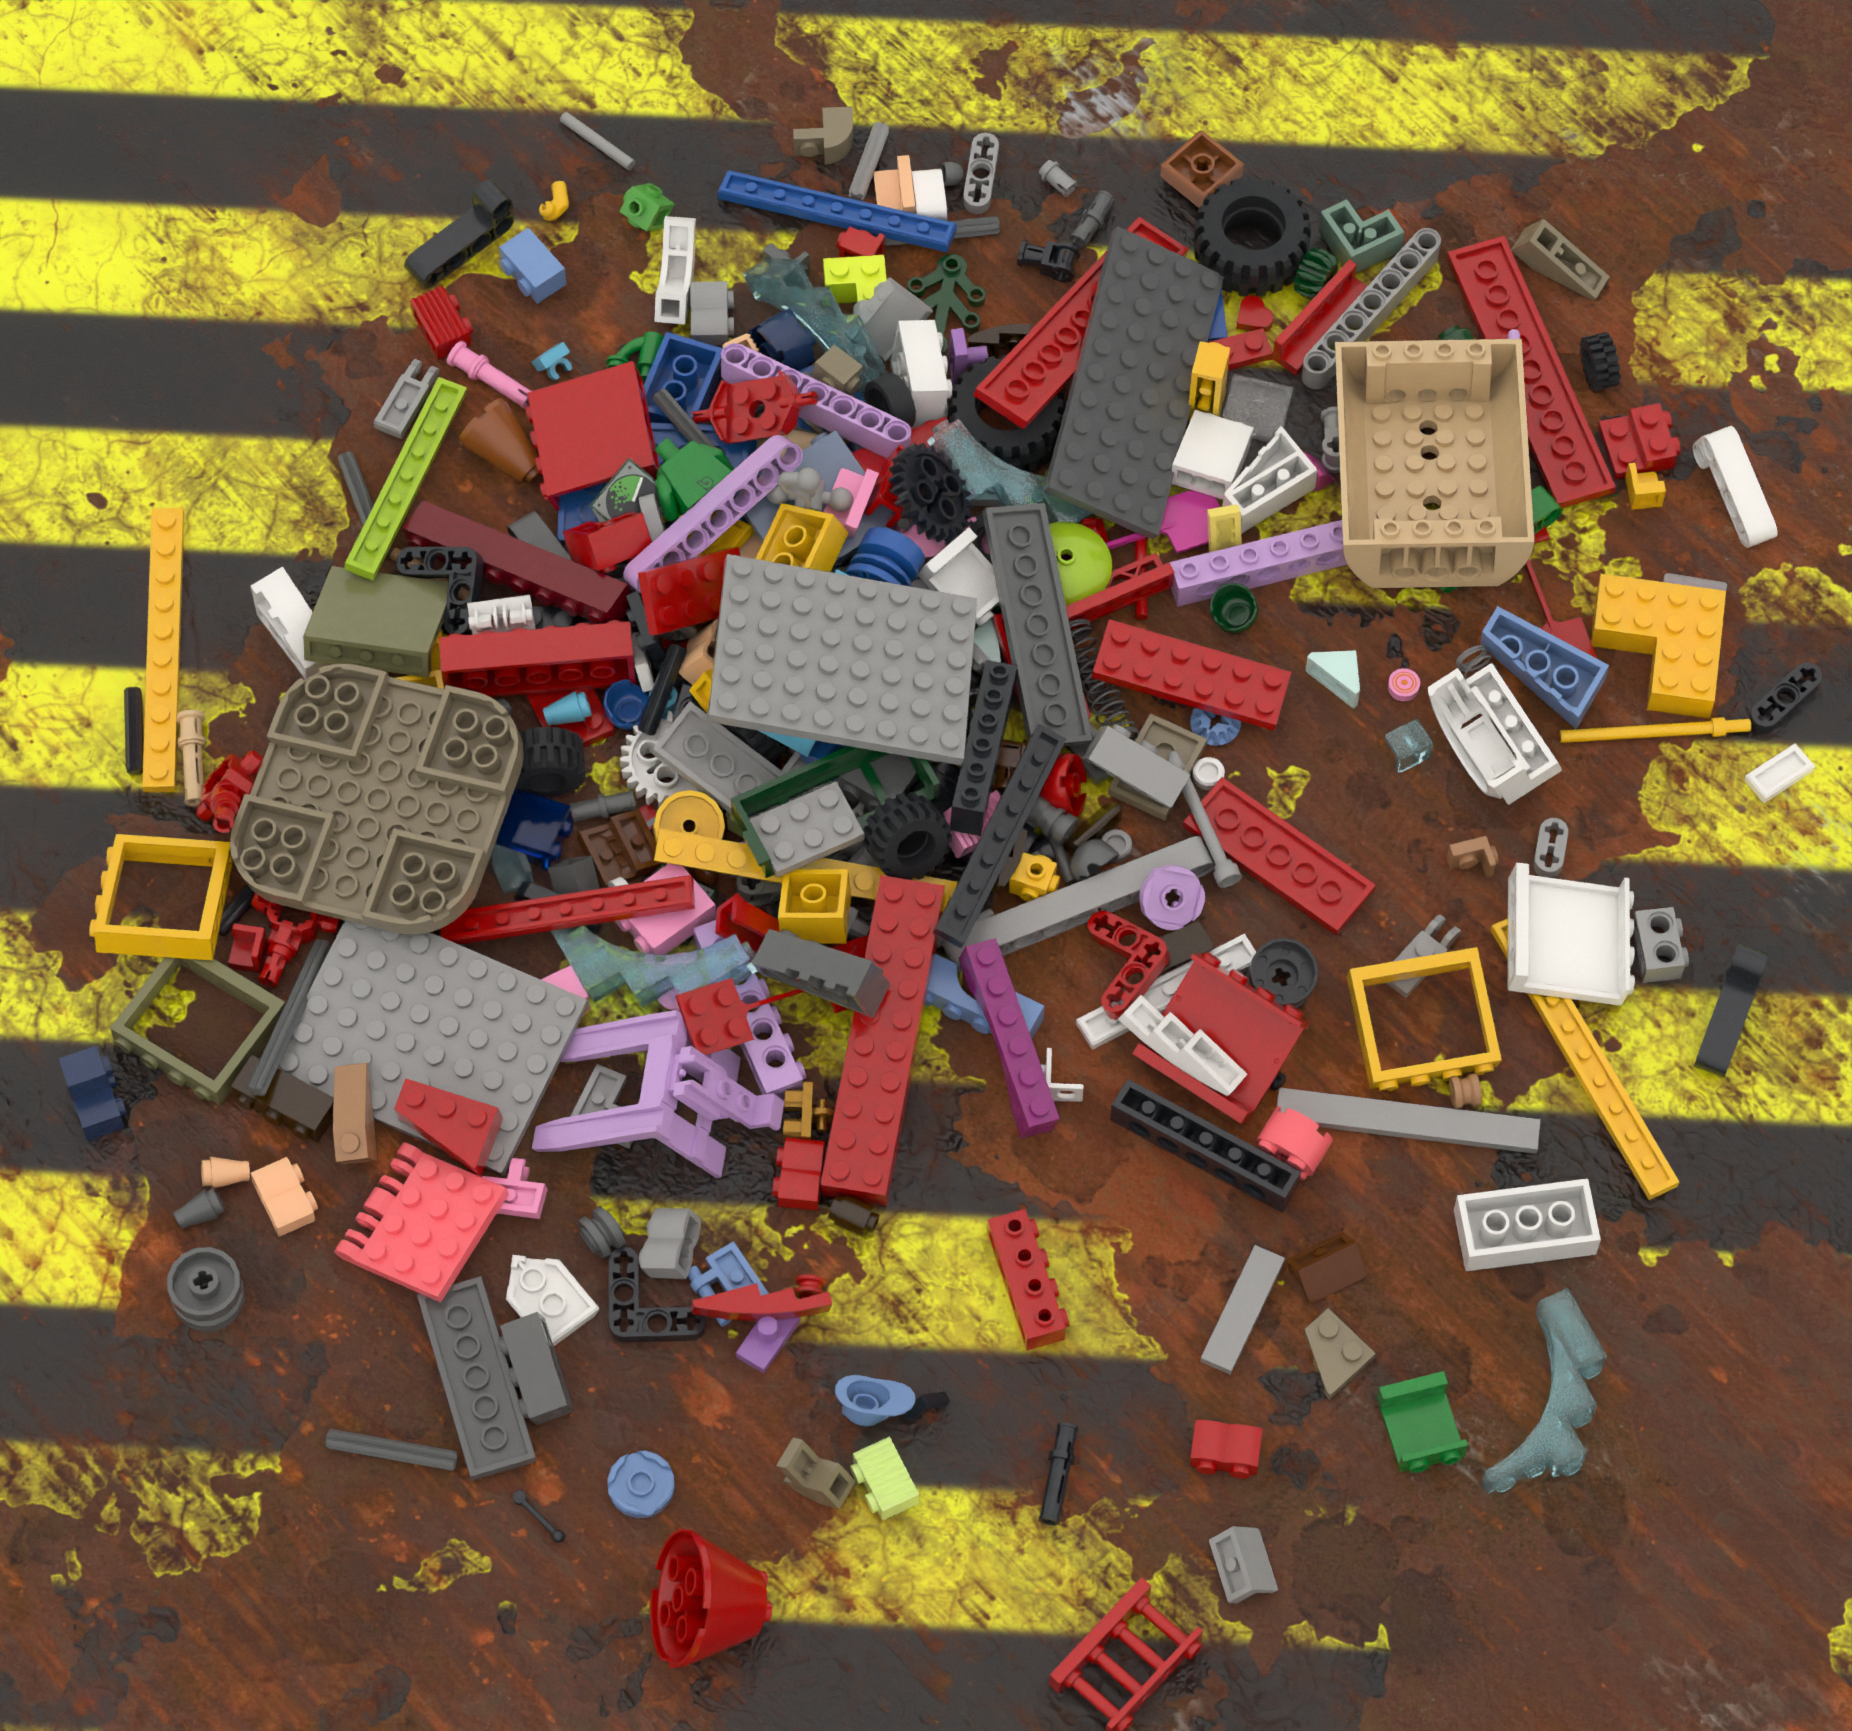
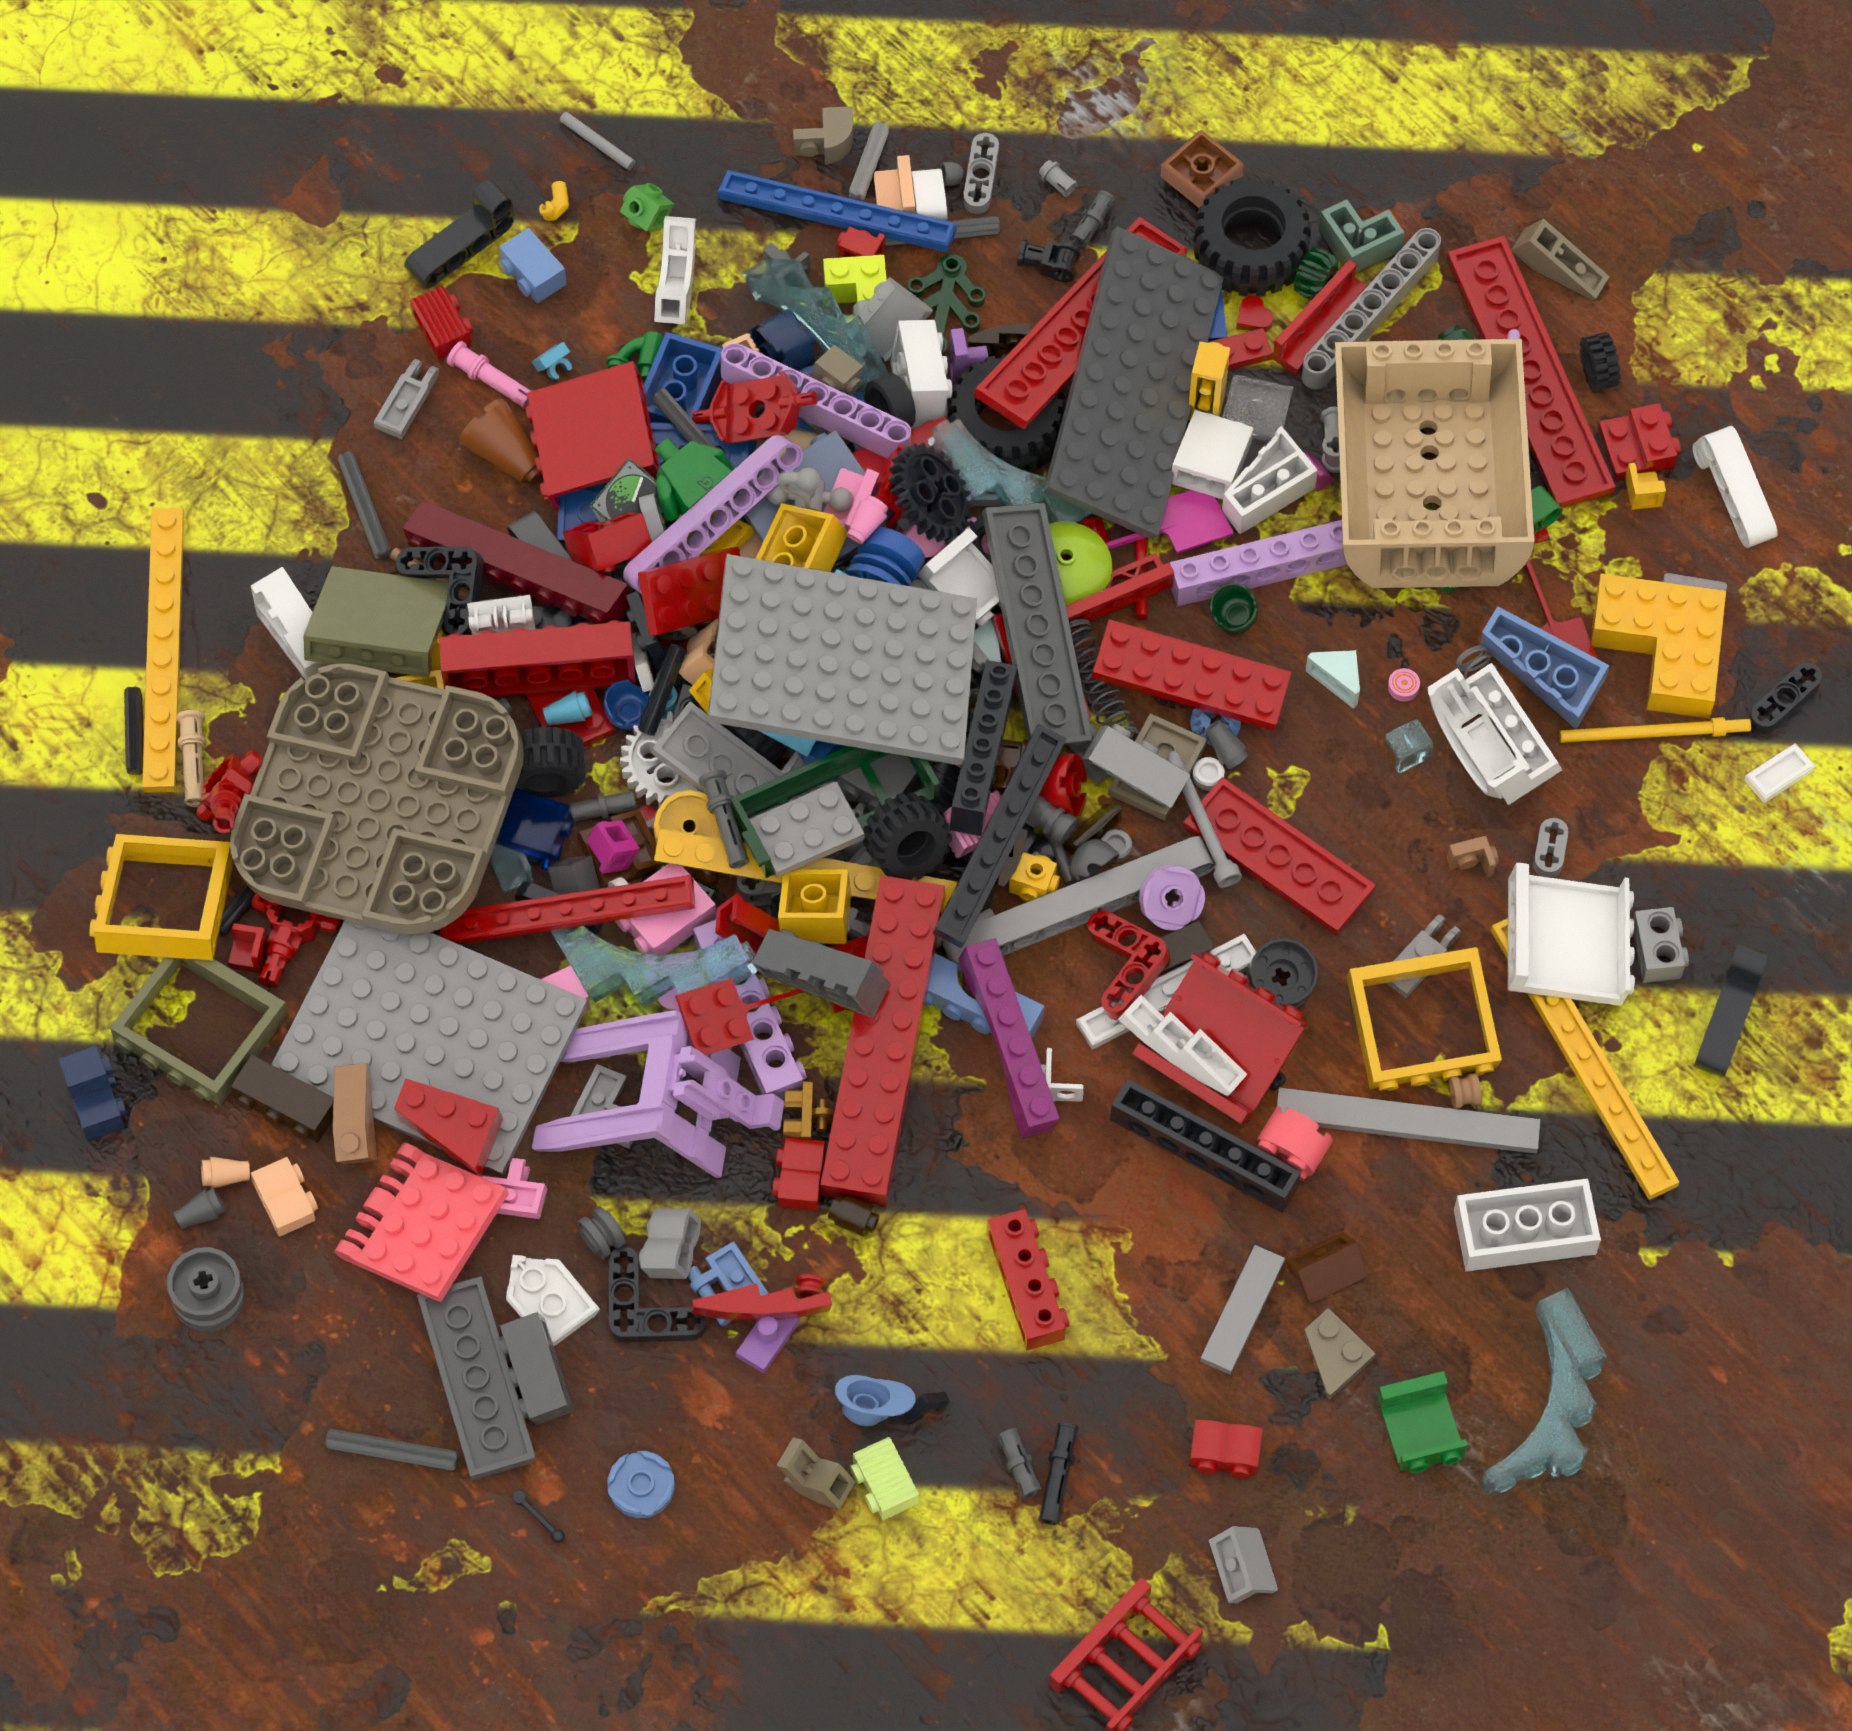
(288, 1019): dark grey axle -> none
(405, 479): lime plate -> none
(613, 846): none -> dark pink brick
(704, 1600): red cone -> none
(710, 312): light grey brick -> none
(720, 805): none -> dark grey pin
(867, 518): none -> bright pink cone
(1019, 1463): none -> dark grey pin
(1224, 527): light yellow tile -> none
(1226, 745): none -> dark grey cone

